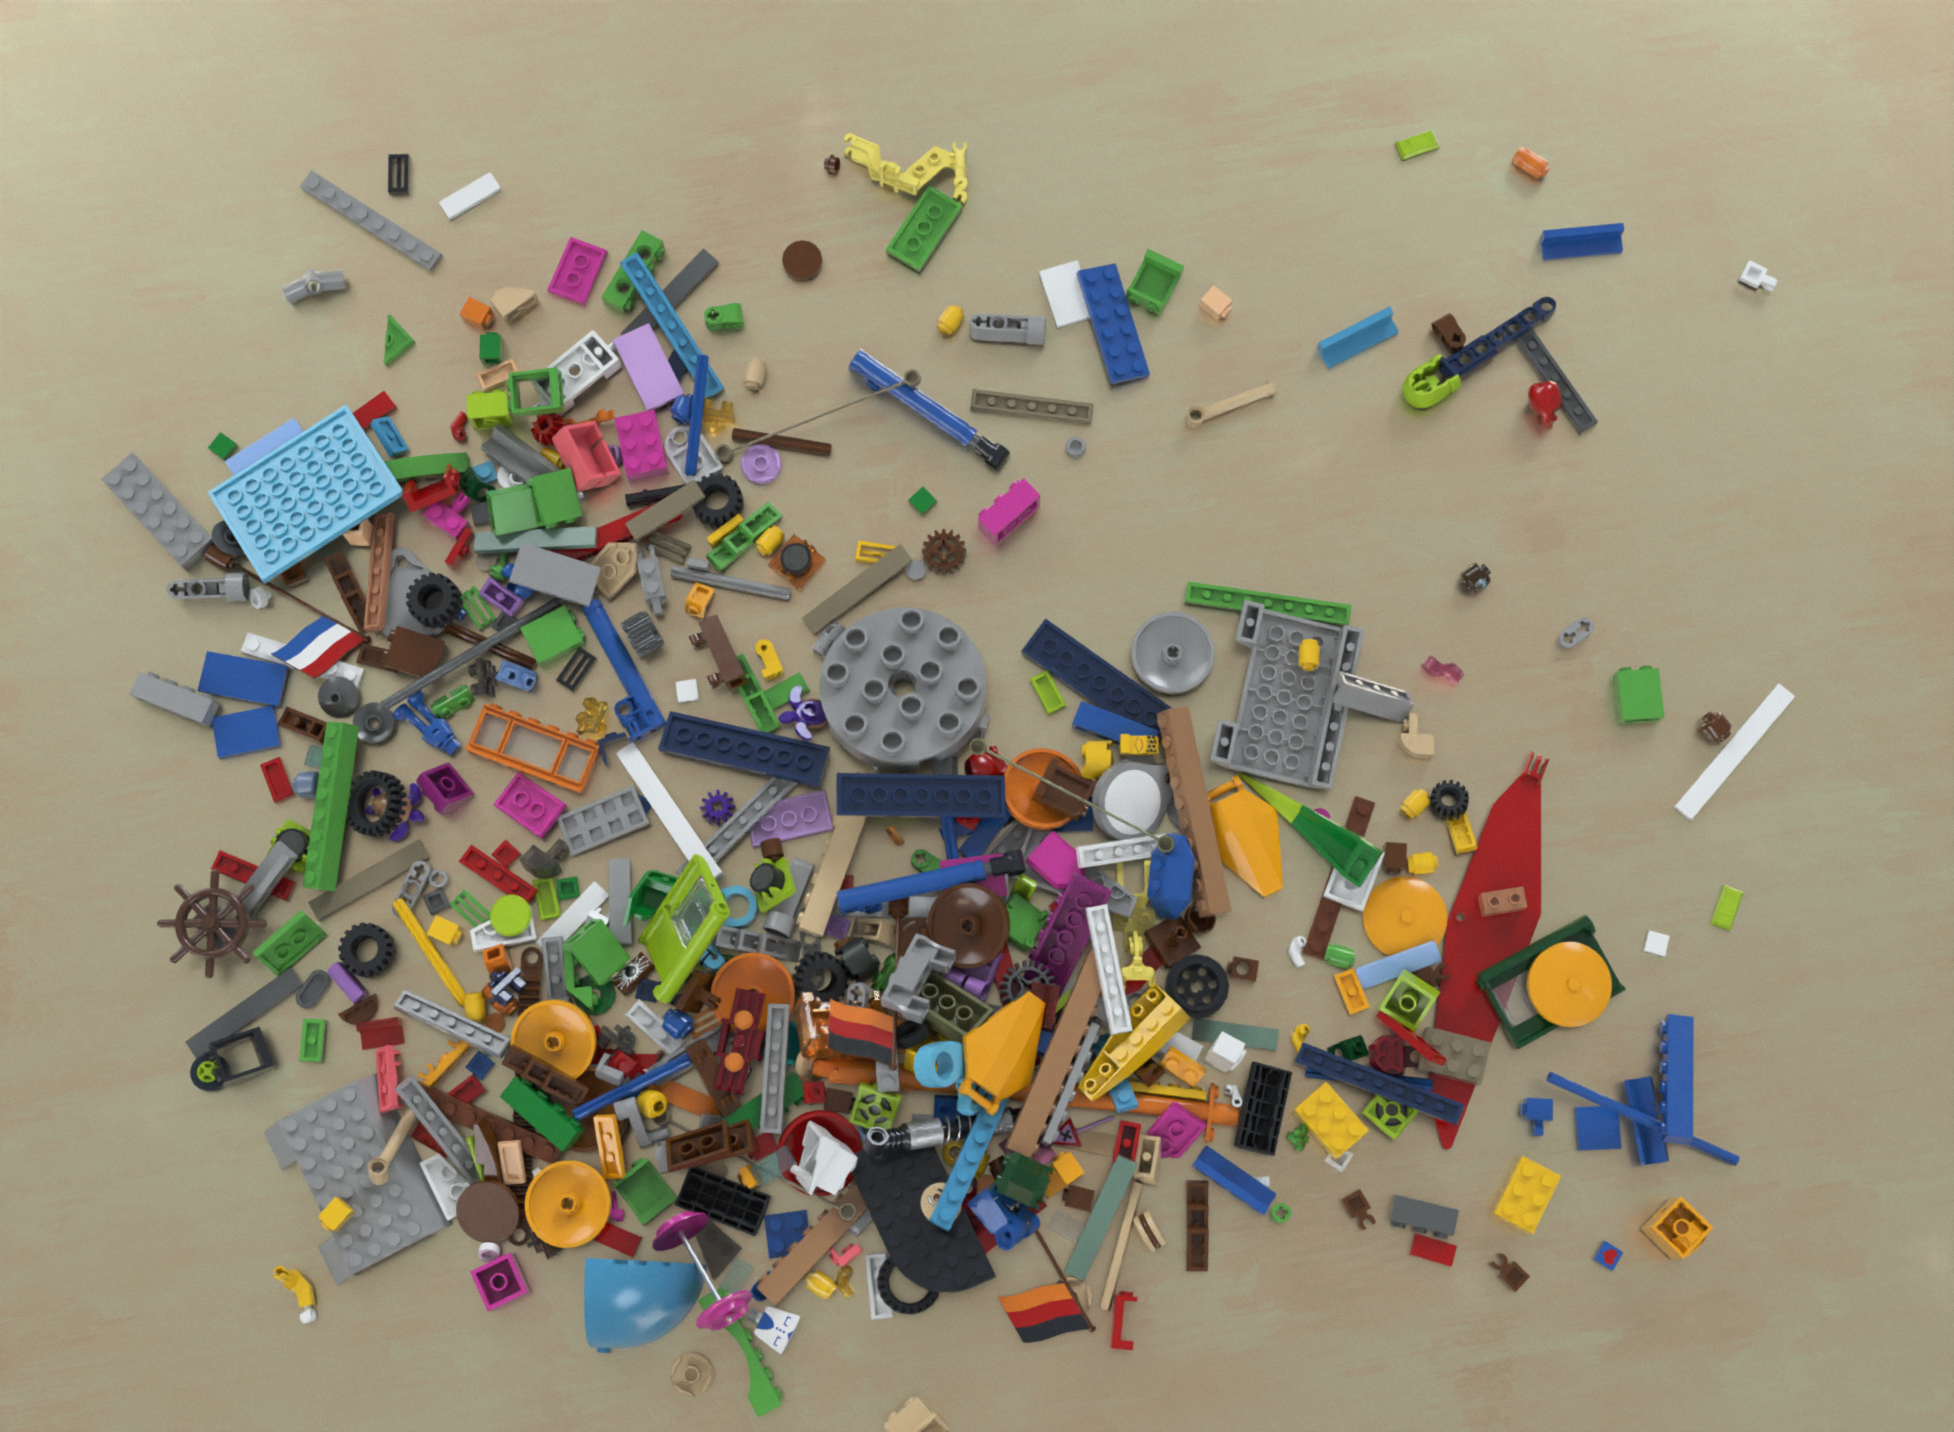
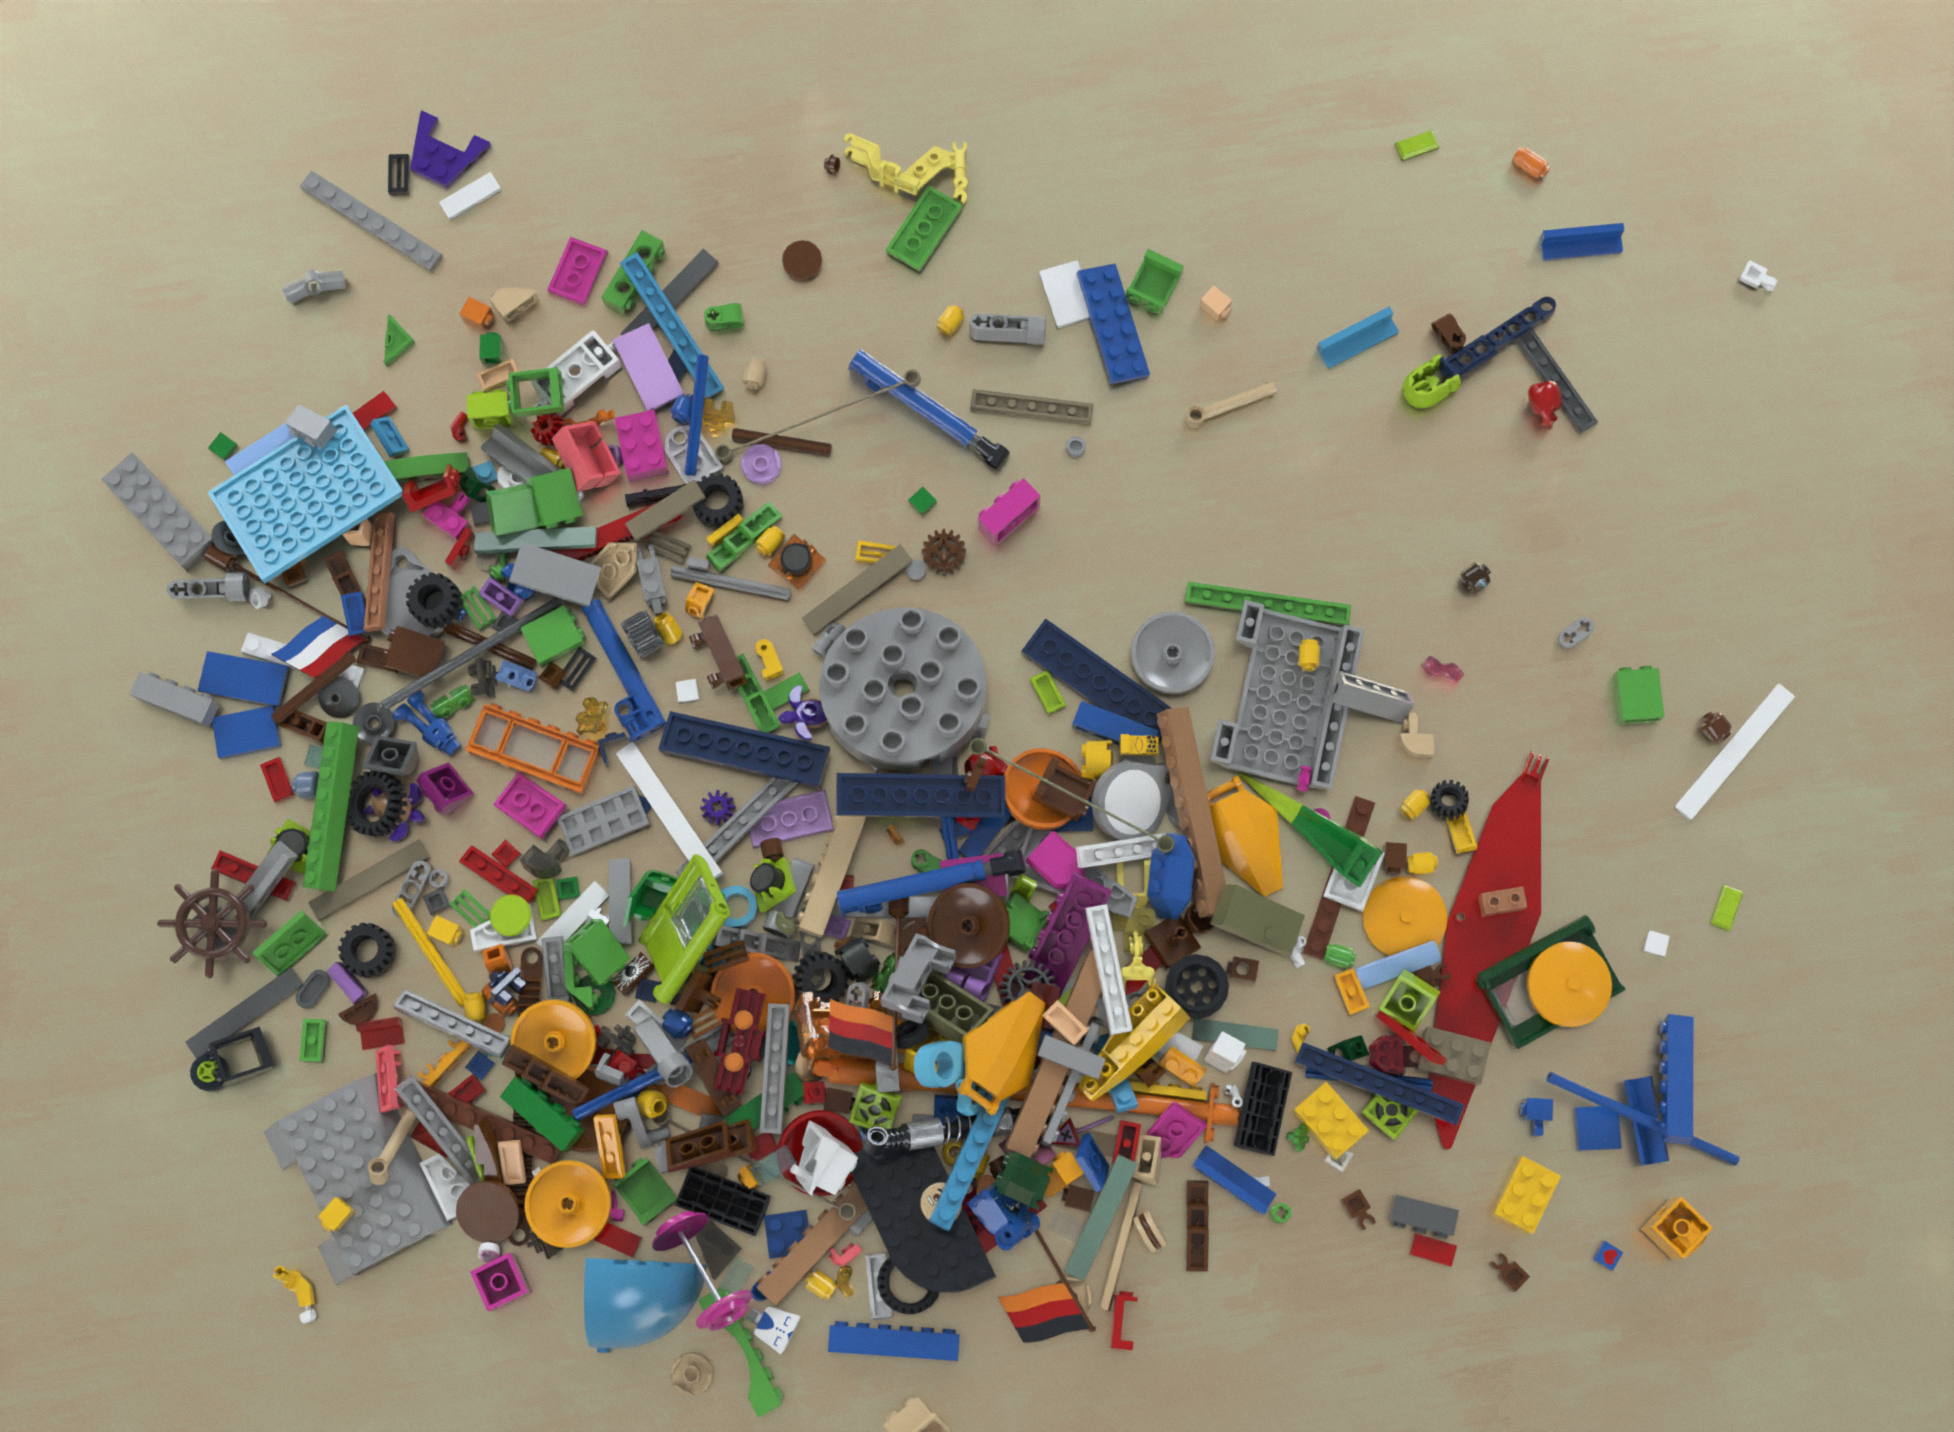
(310, 426): none -> brick
(313, 688): none -> reddish brown axle
(354, 612): none -> blue tile
(392, 756): none -> dark grey slope
(439, 160): none -> dark purple wing
(552, 675): none -> reddish brown tile
(668, 628): none -> yellow brick
(671, 1064): none -> light grey beam
(709, 962): none -> reddish brown tile
(786, 923): none -> olive plate
(896, 1343): none -> blue brick
(972, 778): none -> reddish brown plate
(1065, 1023): none -> light nougat tile
(1071, 1057): none -> light grey tile
(1092, 1162): none -> blue tile
(1257, 919): none -> olive brick
(1304, 778): none -> dark pink piece

